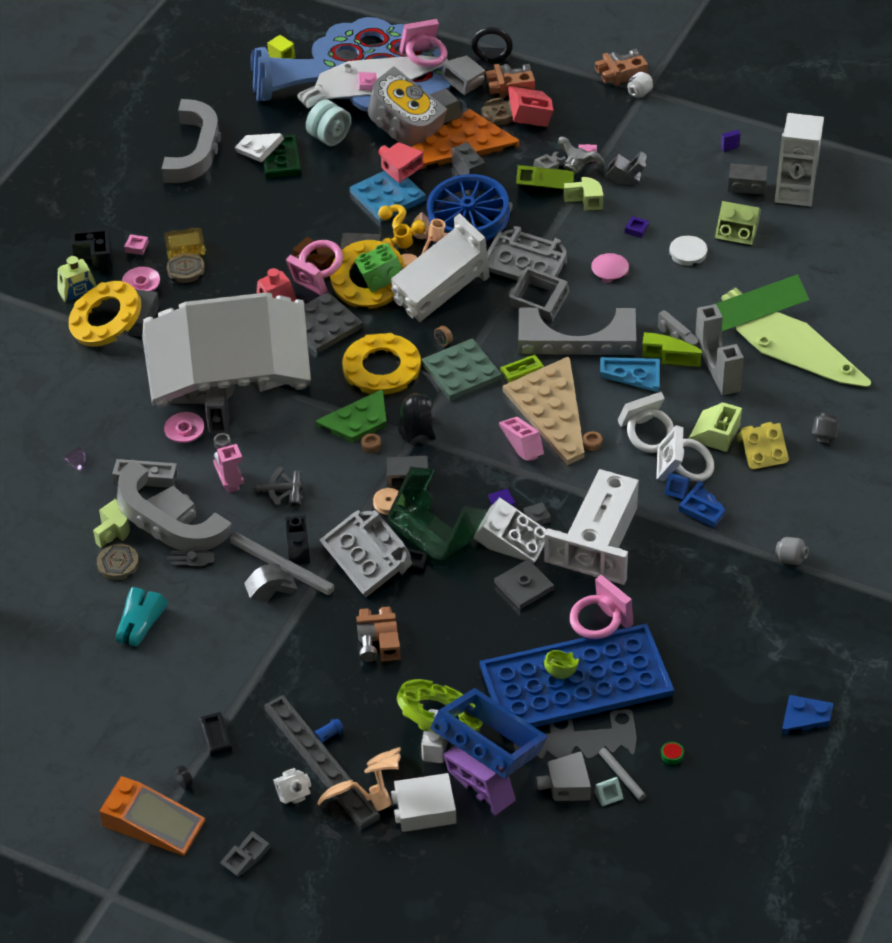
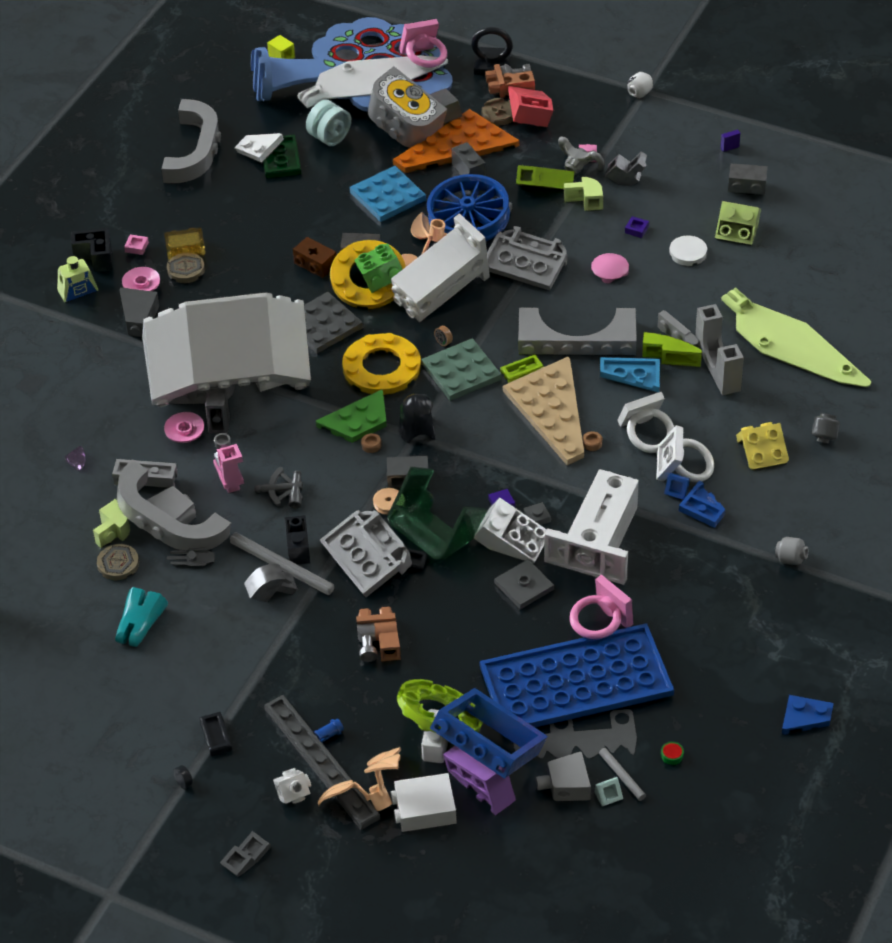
(101, 335): yellow plate -> none
(150, 817): slope -> none
(276, 284): coral torso -> none
(307, 273): bright pink tile -> none
(366, 80): bright pink plate -> none
(400, 161): coral torso -> none
(402, 232): yellow piece -> none
(463, 74): light grey torso -> none
(523, 438): bright pink slope -> none
(551, 162): light grey plate -> none
(556, 300): light grey window -> none
(560, 664): lime hair -> none
(620, 68): nougat hips -> none
(717, 426): yellowish green slope -> none
(762, 302): bright green sticker -> none
(799, 159): white brick -> none

